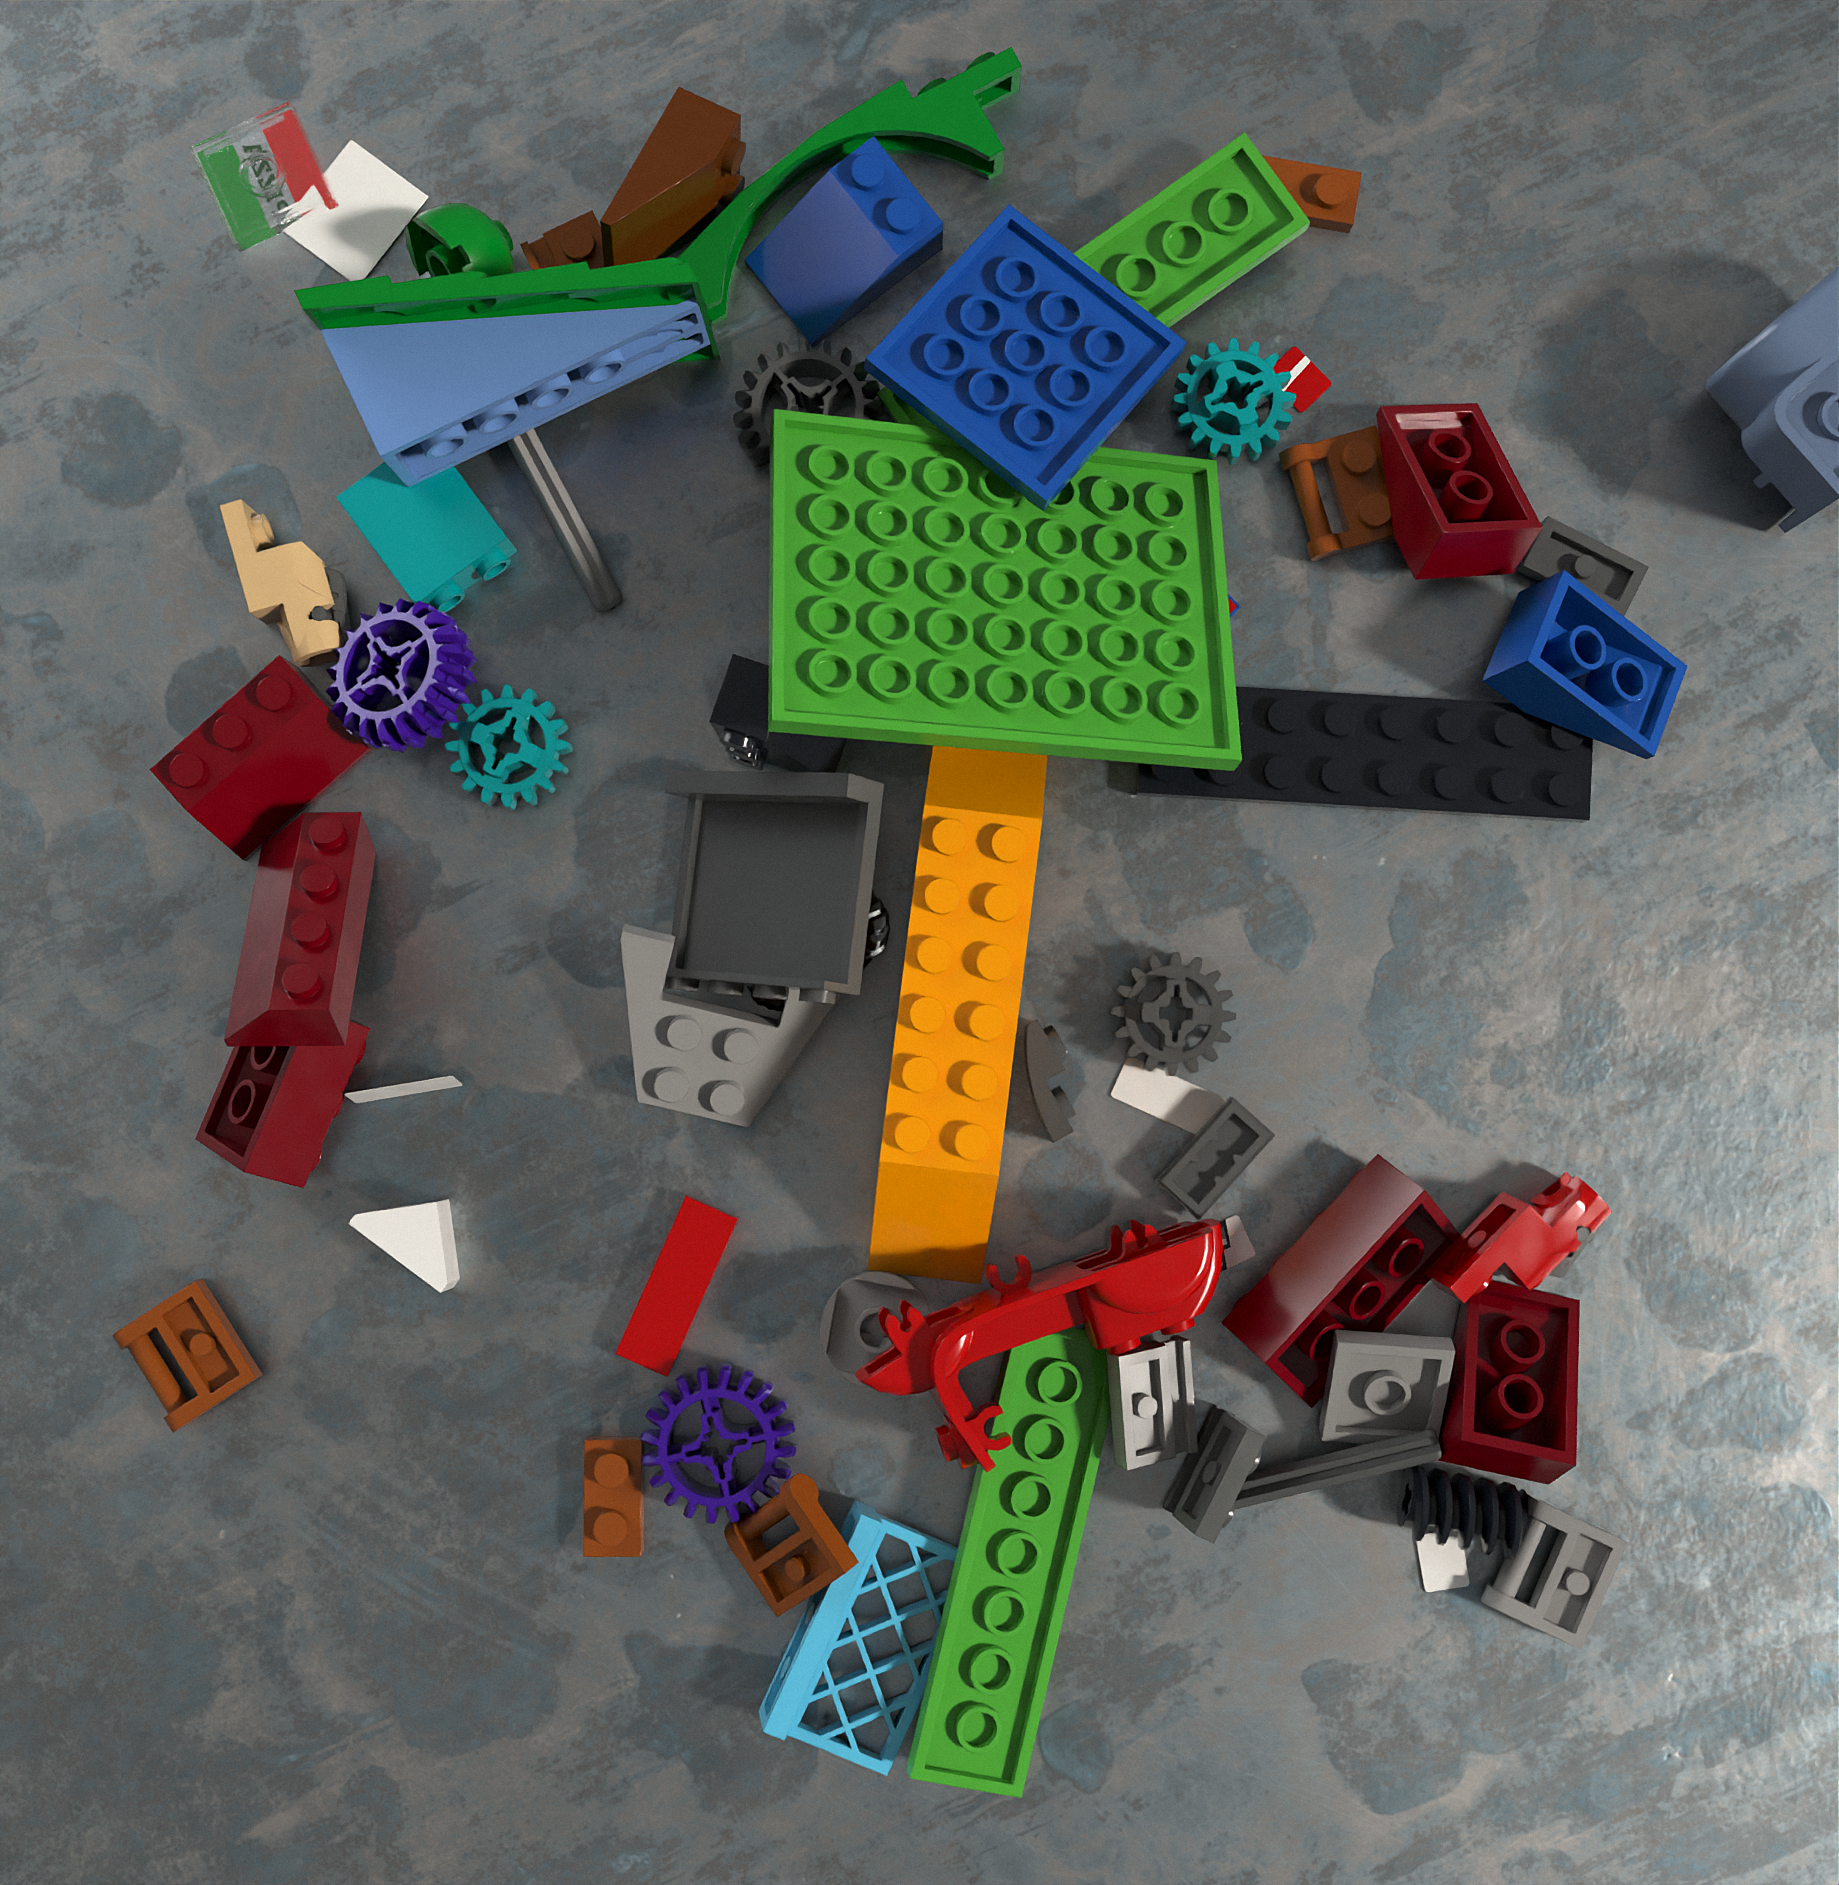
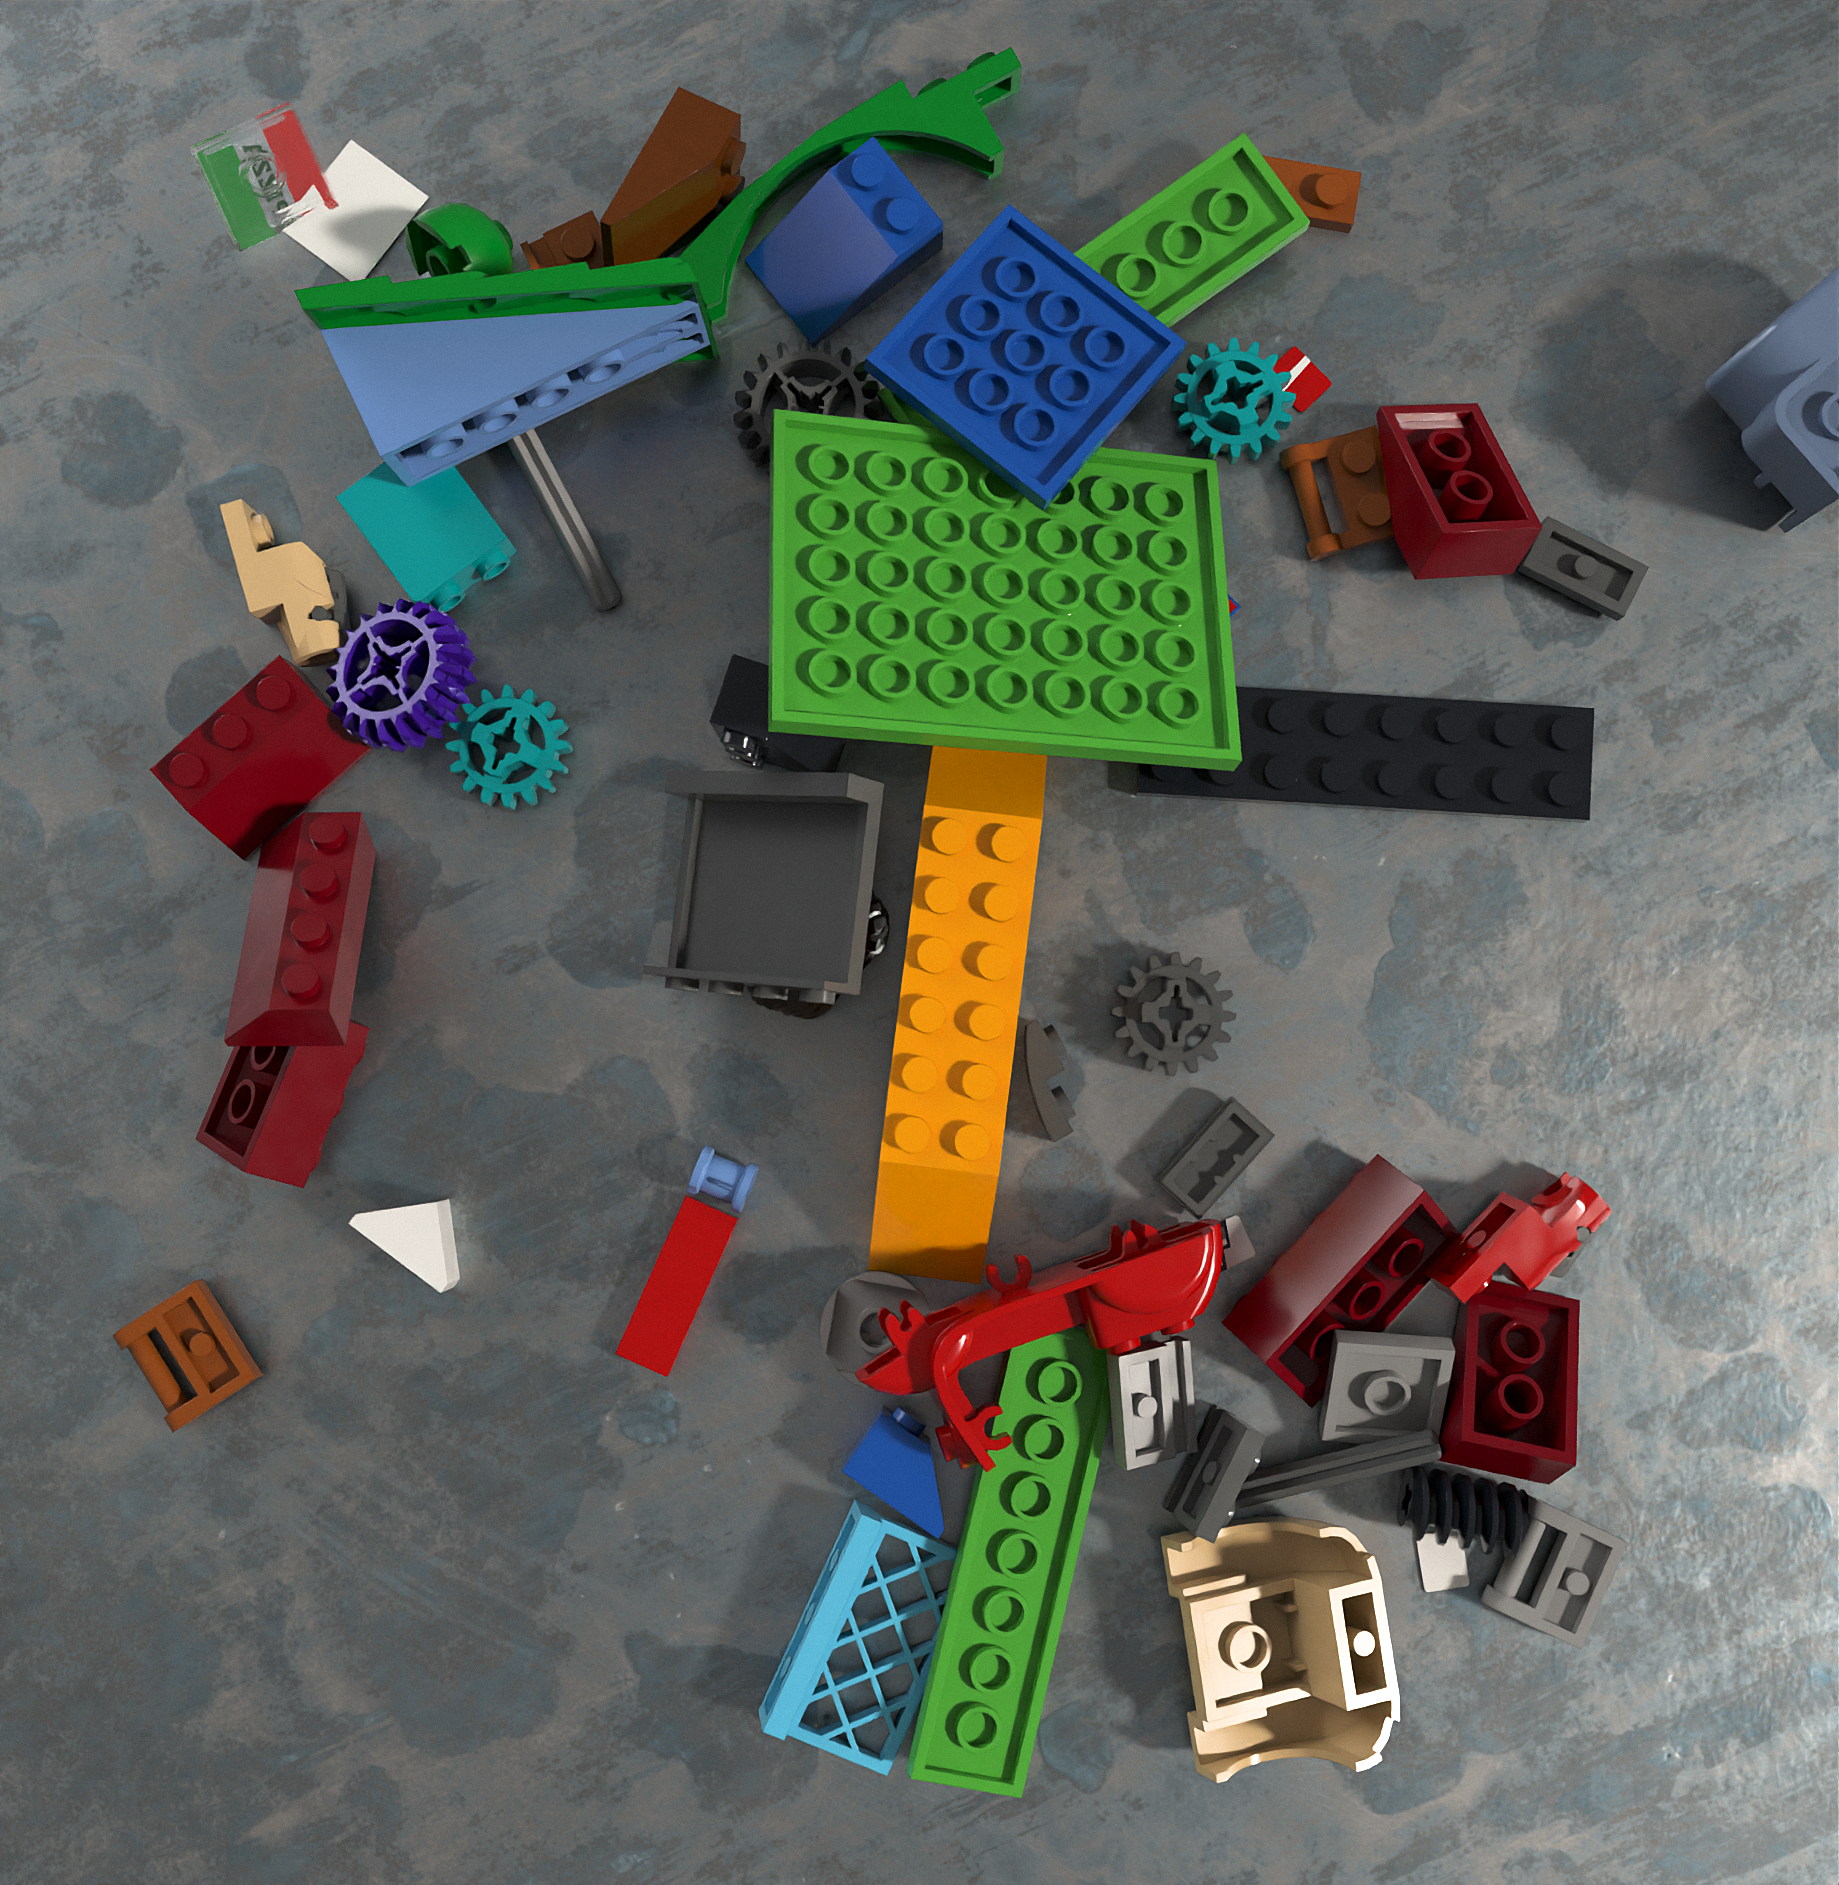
(403, 1089): white sticker -> none
(613, 1496): dark orange plate -> none
(691, 1451): dark purple gear -> none
(701, 1053): light grey wing -> none
(722, 1179): none -> medium blue bush
(801, 1561): dark orange plate -> none
(899, 1467): none -> blue slope
(1165, 1096): white sticker -> none
(1283, 1644): none -> tan piece
(1585, 667): blue slope -> none

